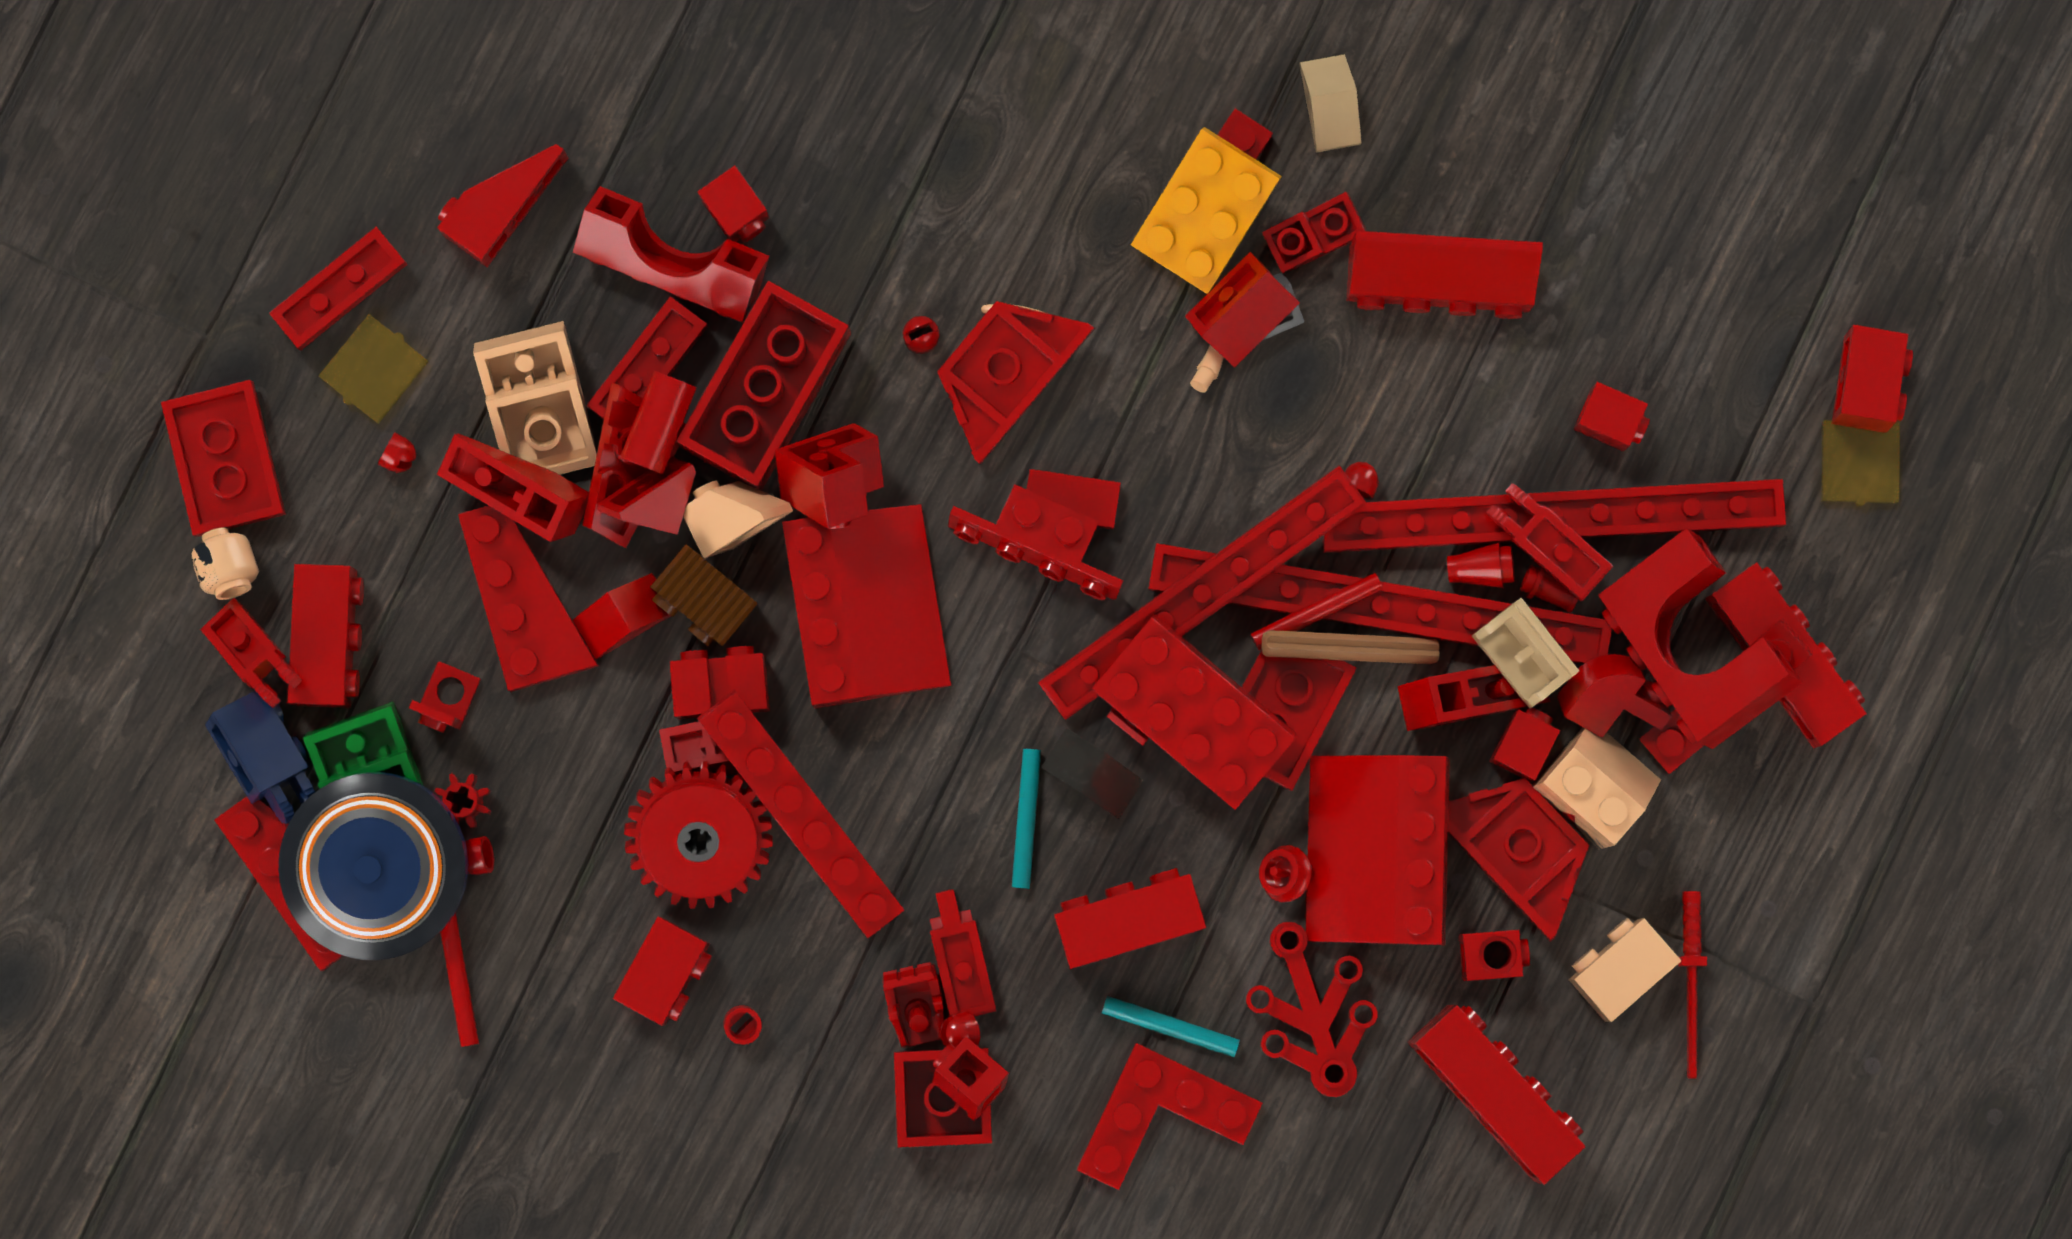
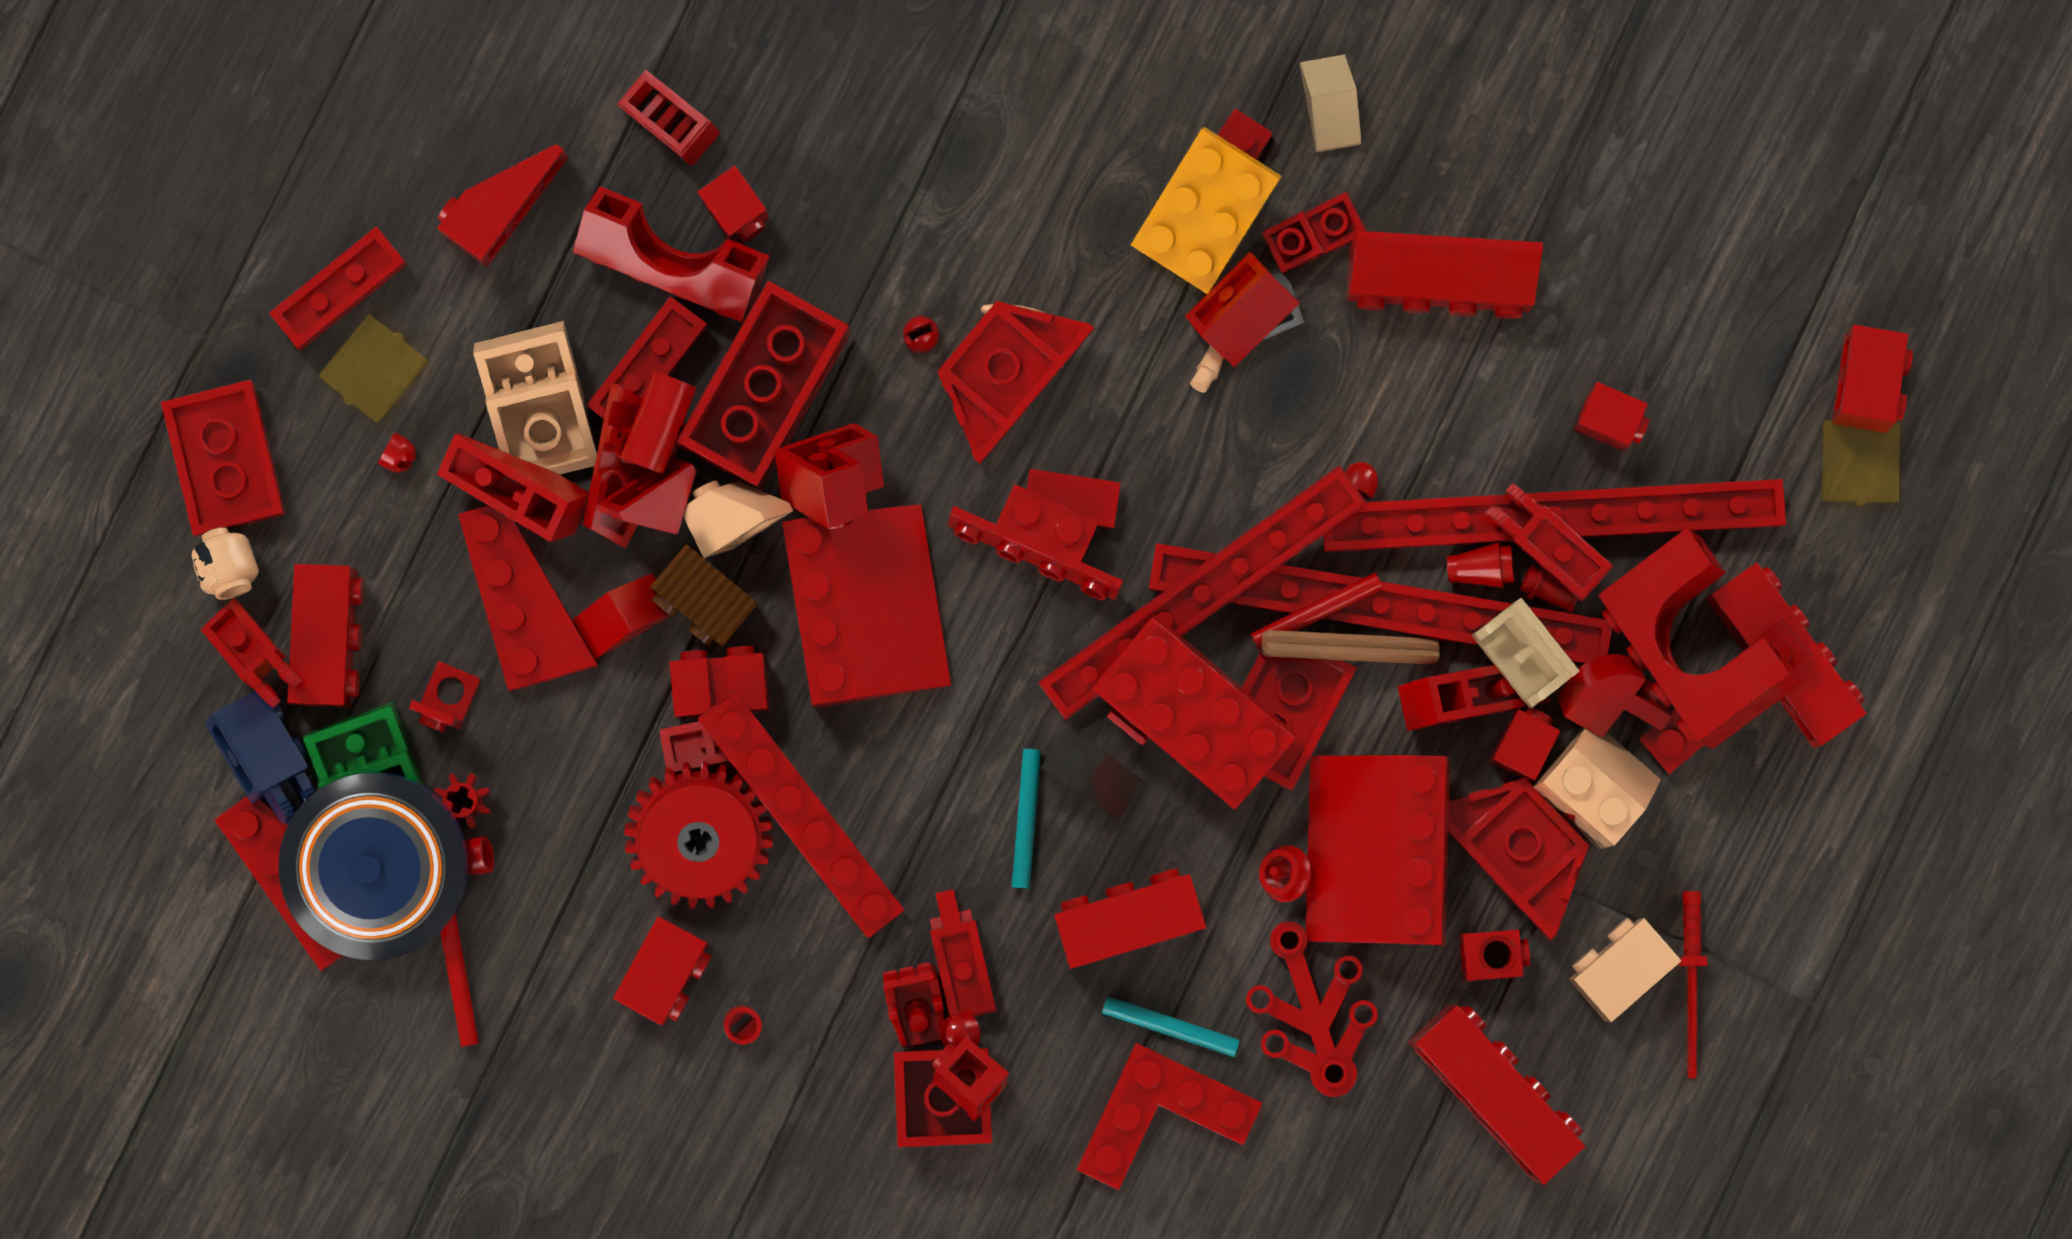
(689, 138): none -> red slope

